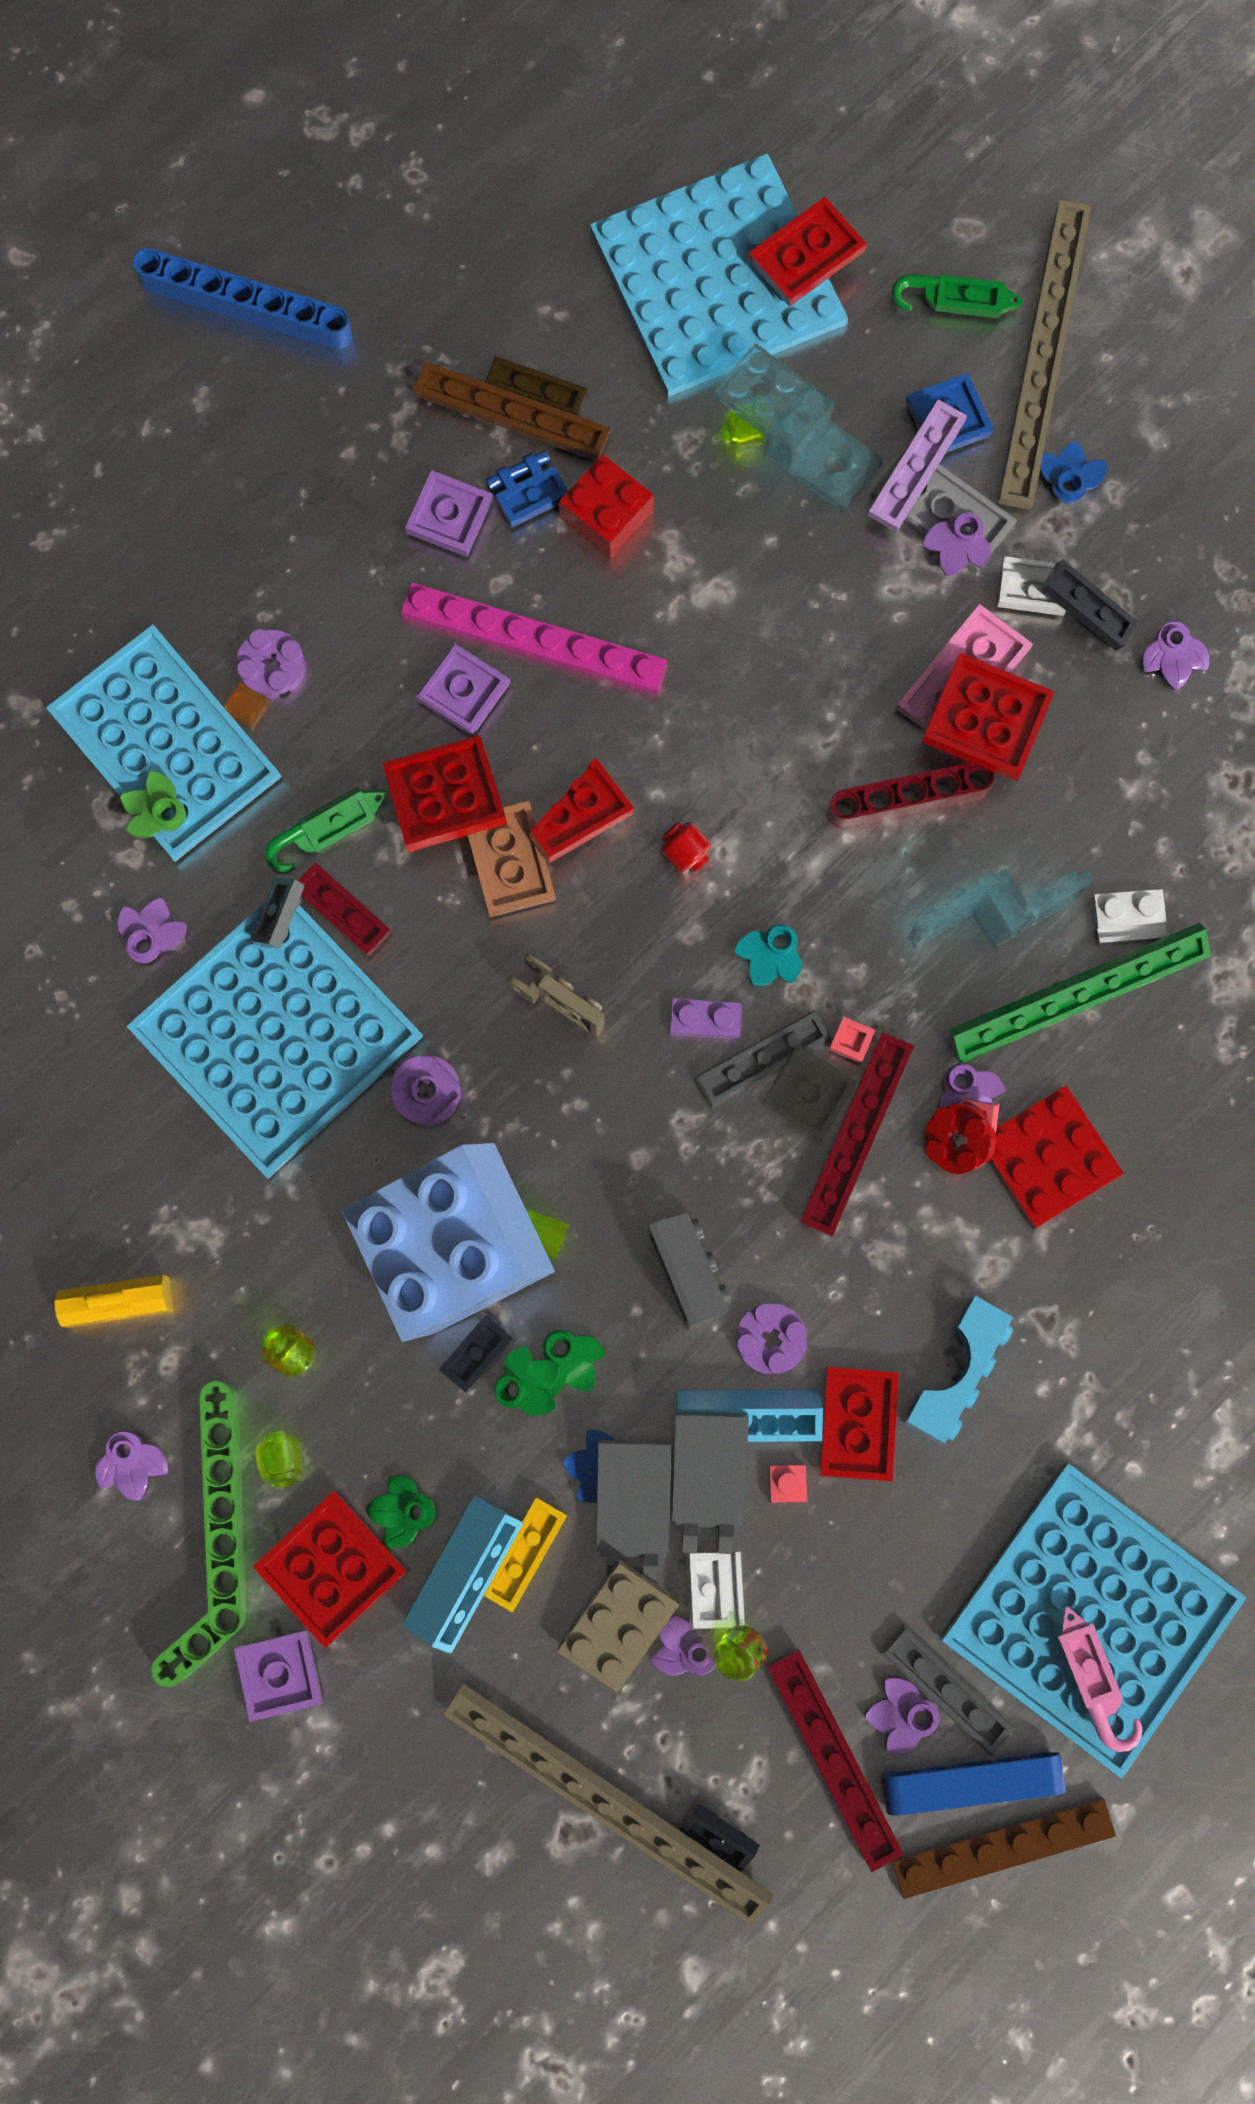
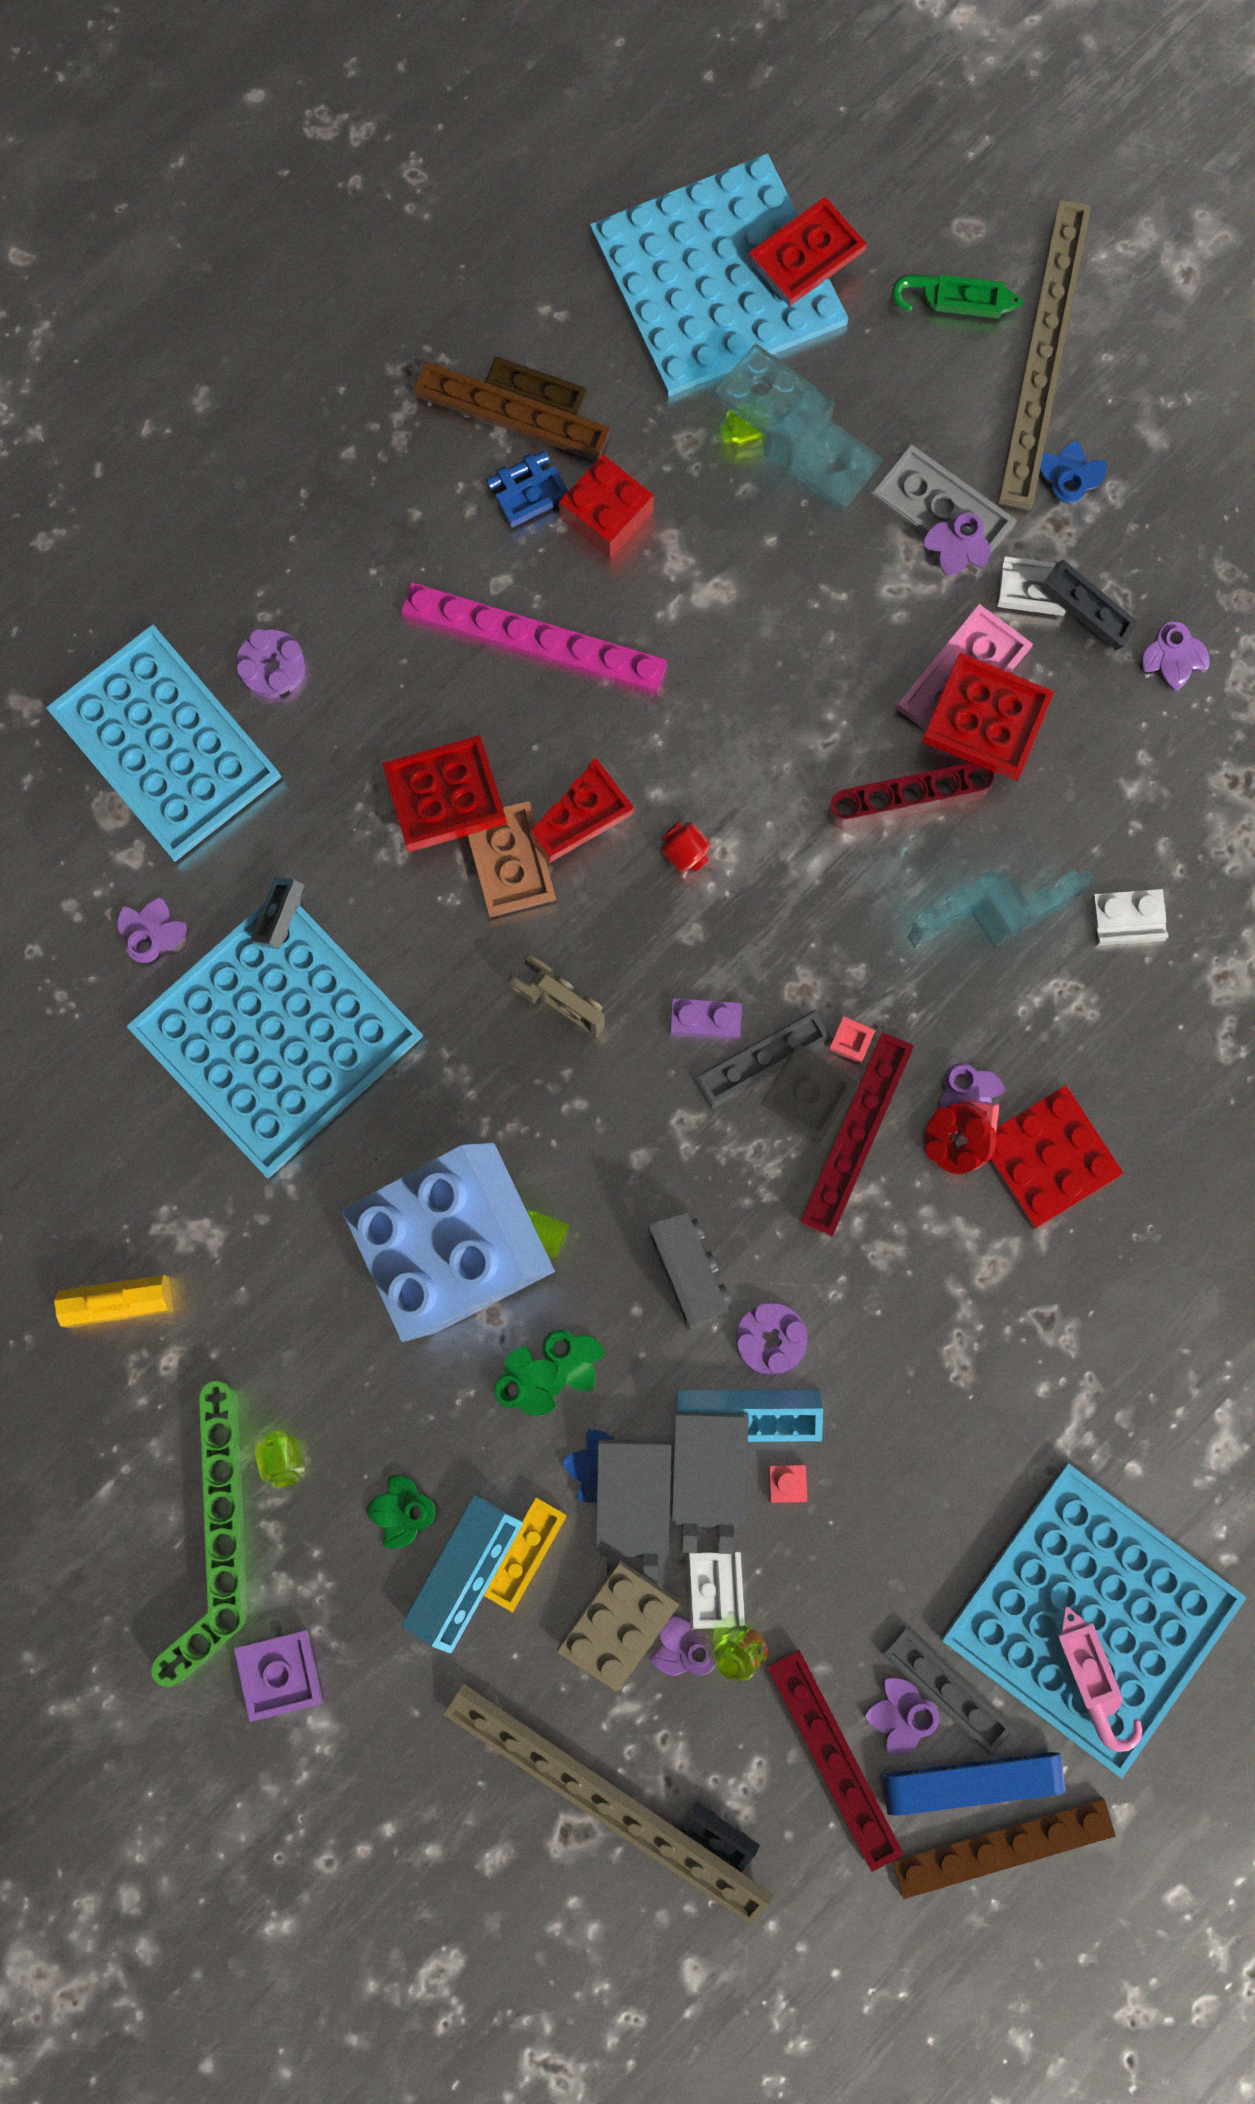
(130, 1470): medium lavender plate -> none
(150, 805): bright green plate -> none
(232, 288): blue beam -> none
(247, 706): clear orange plate -> none
(288, 1350): clear neon green head -> none
(326, 824): green plate -> none
(330, 1569): red plate -> none
(343, 910): dark red plate -> none
(426, 1071): medium lavender plate -> none
(449, 513): medium lavender plate -> none
(463, 689): medium lavender plate -> none
(476, 1354): black plate -> none
(768, 959): teal plate -> none
(859, 1424): red plate -> none
(917, 465): lavender plate -> none
(960, 395): blue plate -> none
(980, 1330): medium azure arch -> none
(1080, 992): green plate -> none

